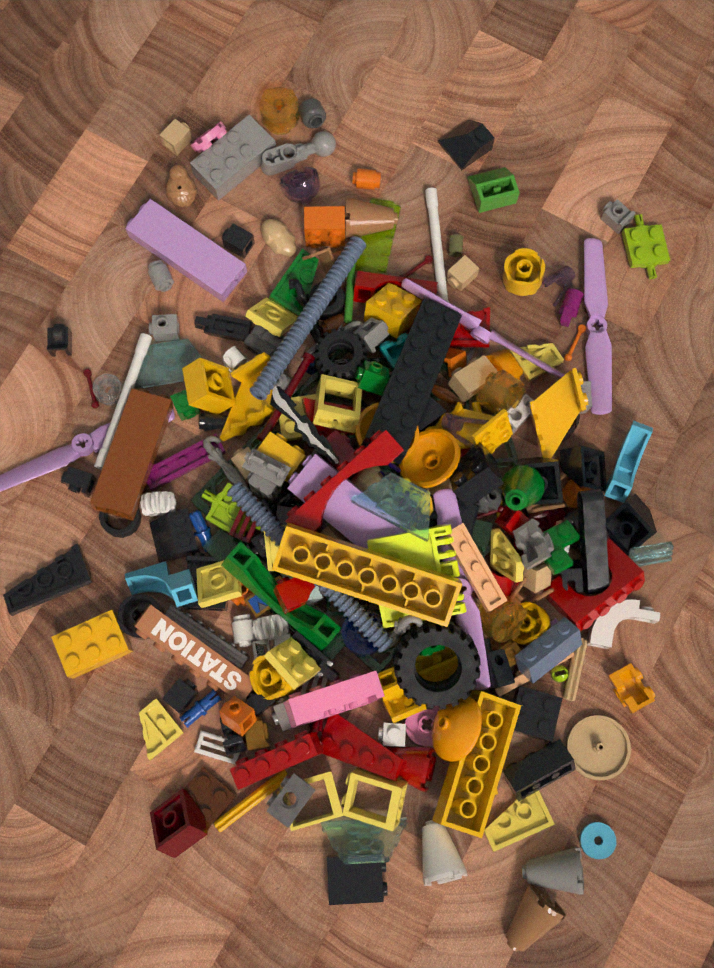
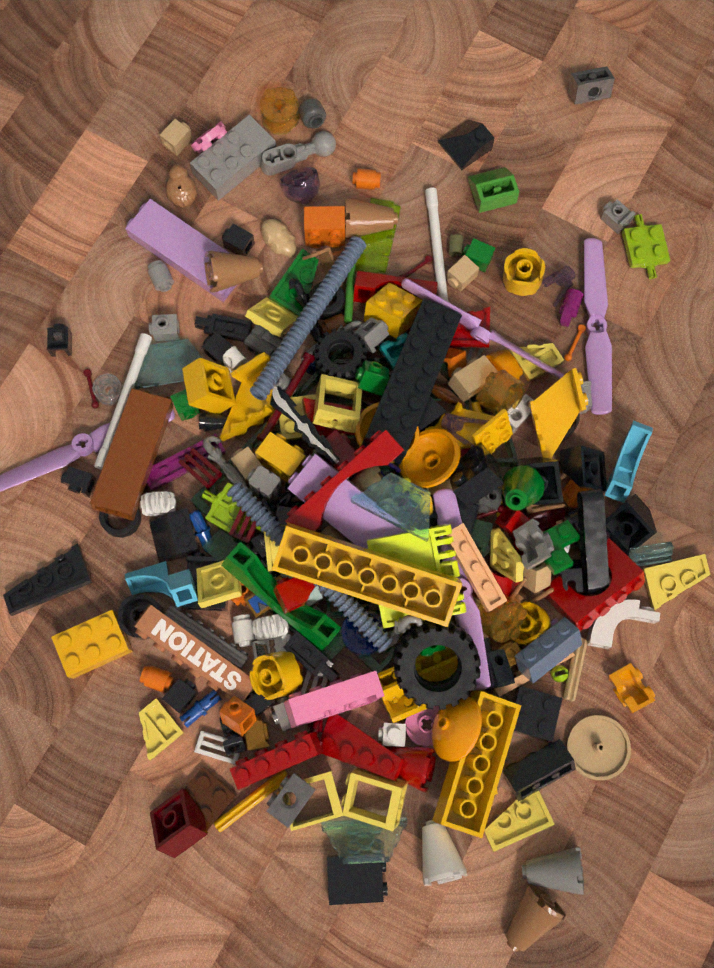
(156, 678): none -> orange brick
(189, 458): none -> dark red tile
(215, 347): none -> black brick
(229, 269): none -> medium nougat cone
(266, 467): light grey hinge -> none
(292, 662): light yellow plate -> none
(479, 254): none -> green brick
(587, 843): medium azure piece -> none
(591, 85): none -> flat silver brick
(672, 578): none -> light yellow wing

